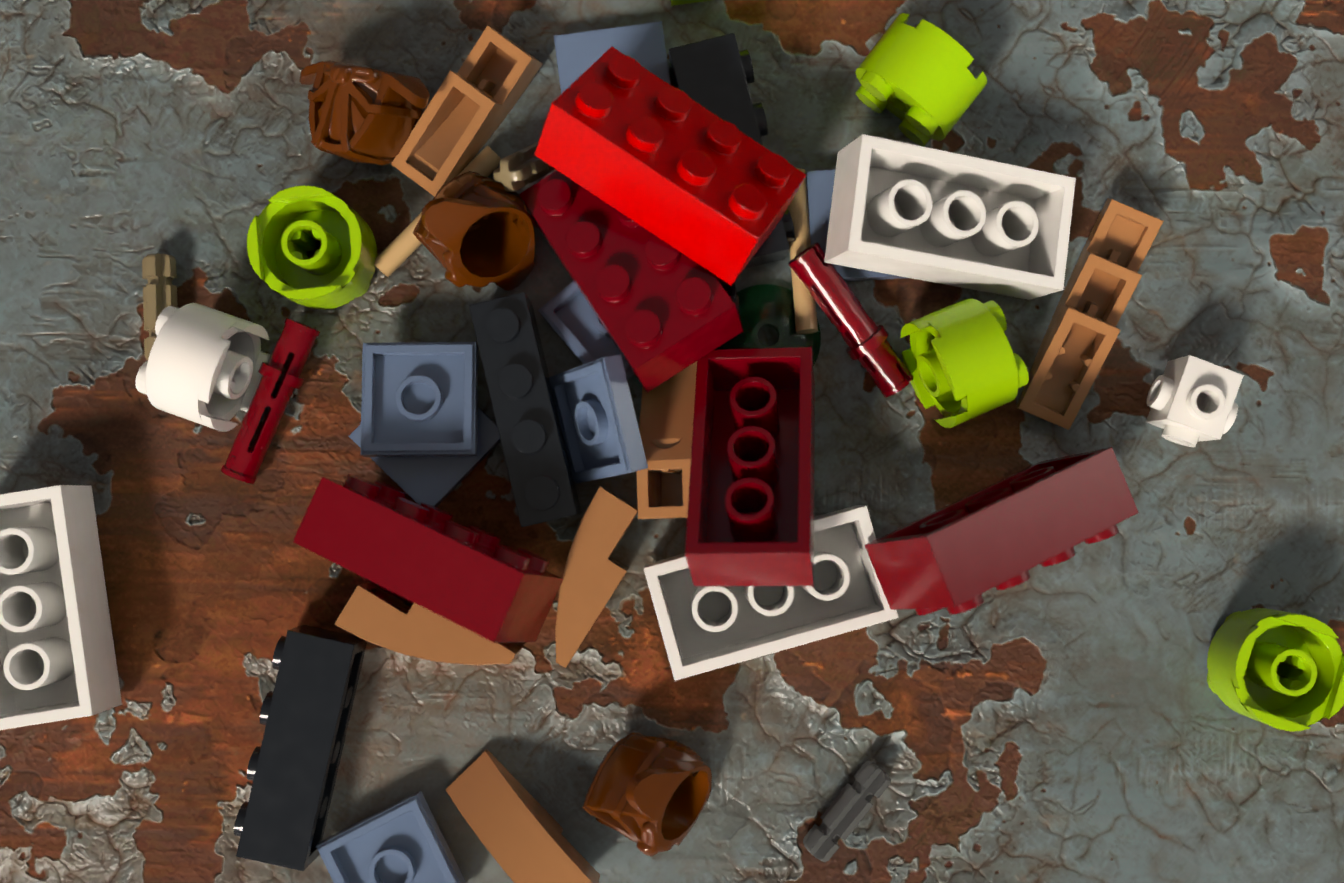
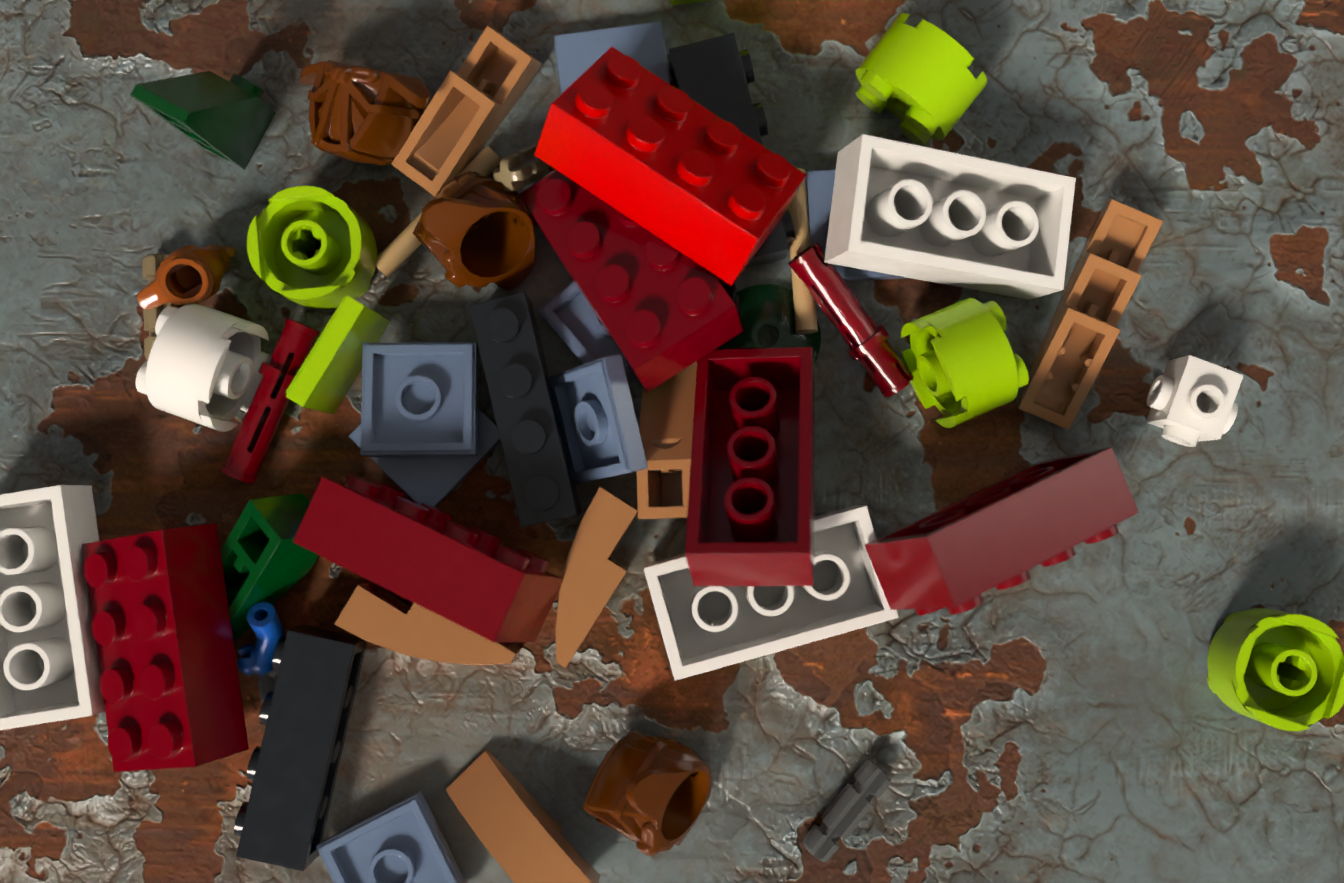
(165, 649): none -> dark red brick
(188, 276): none -> dark orange animal
(211, 112): none -> dark green slope
(261, 555): none -> dark green slope
(268, 630): none -> blue arm
(336, 357): none -> lime tile

